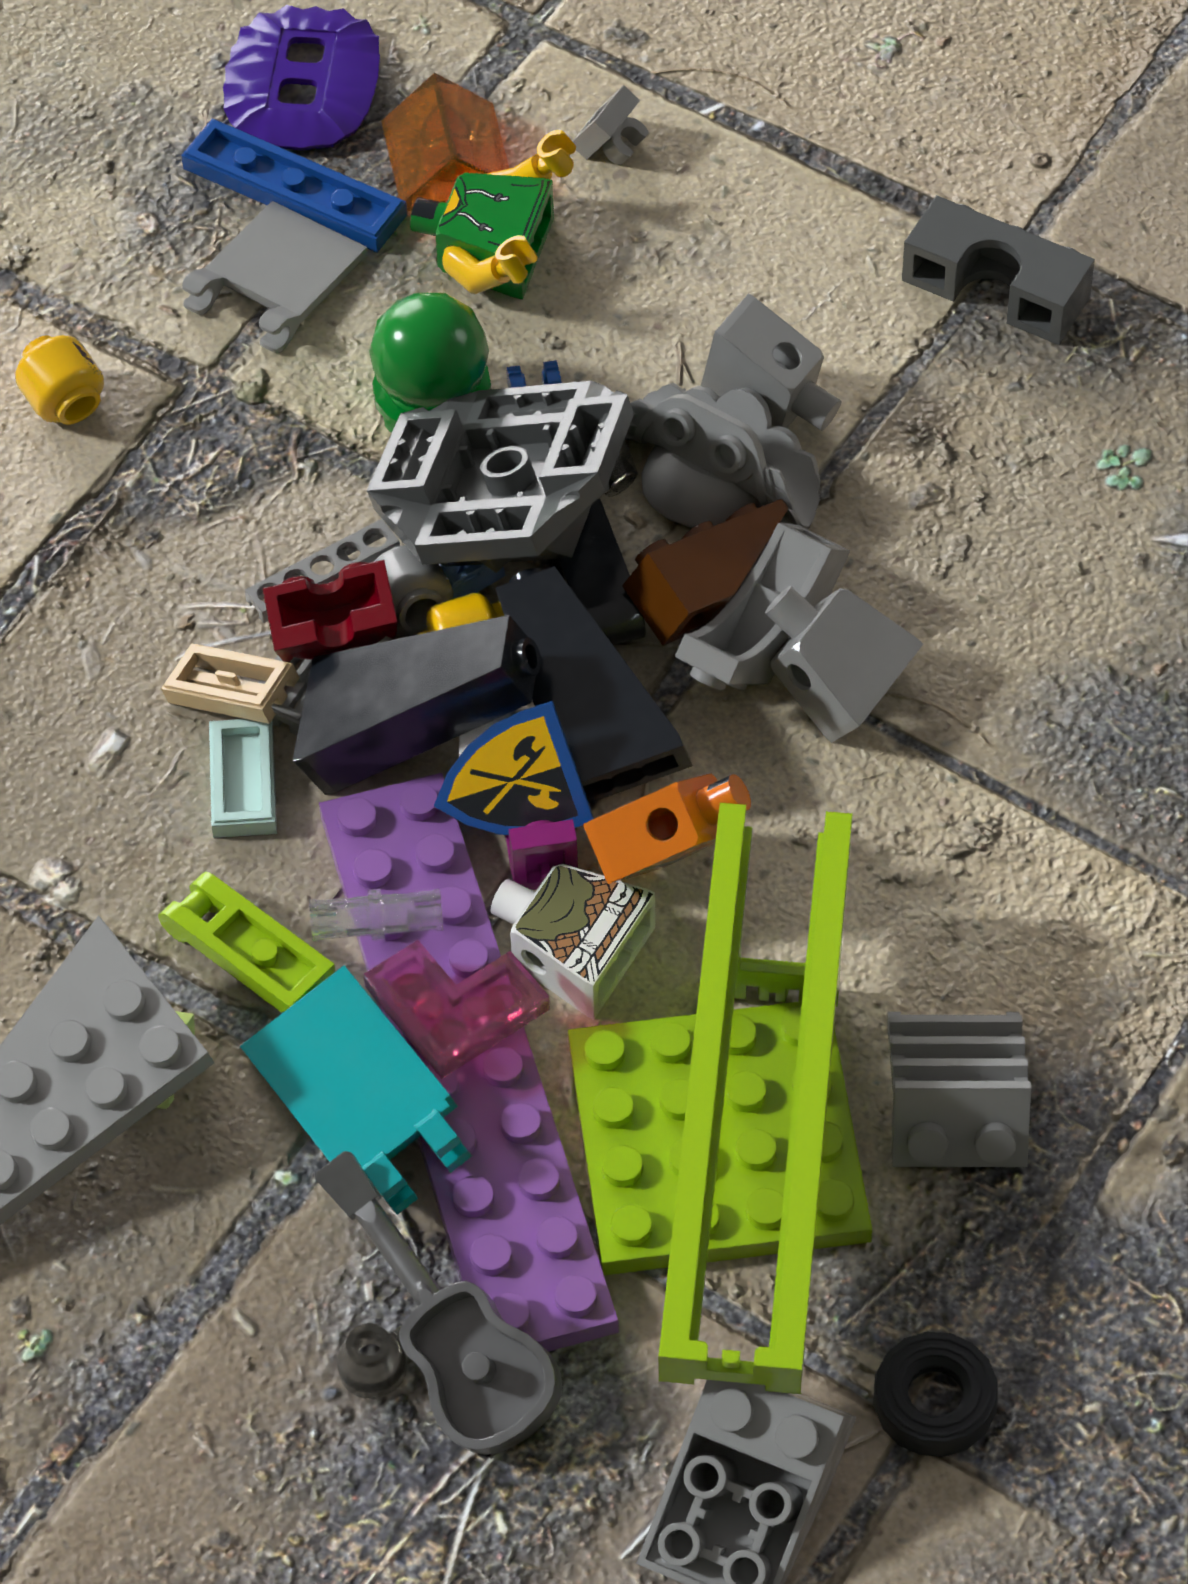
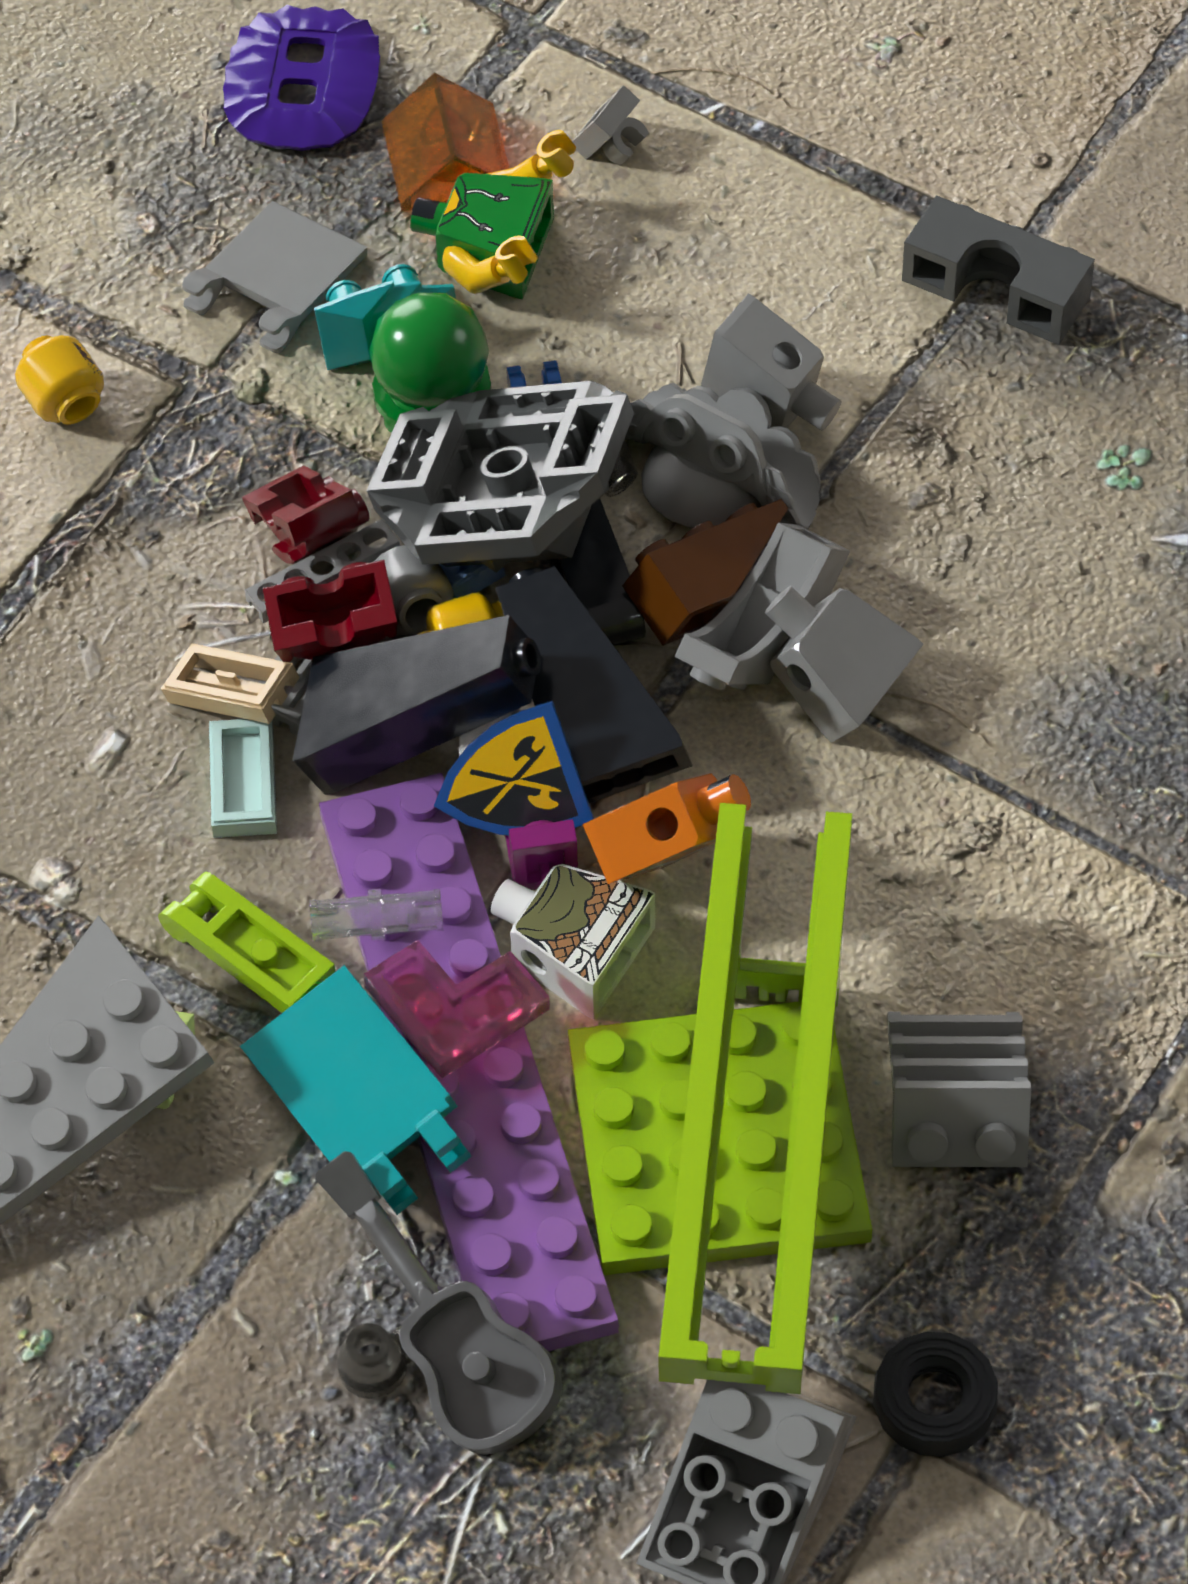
(299, 184): blue tile -> none
(306, 512): none -> dark red cylinder
(351, 313): none -> teal connector

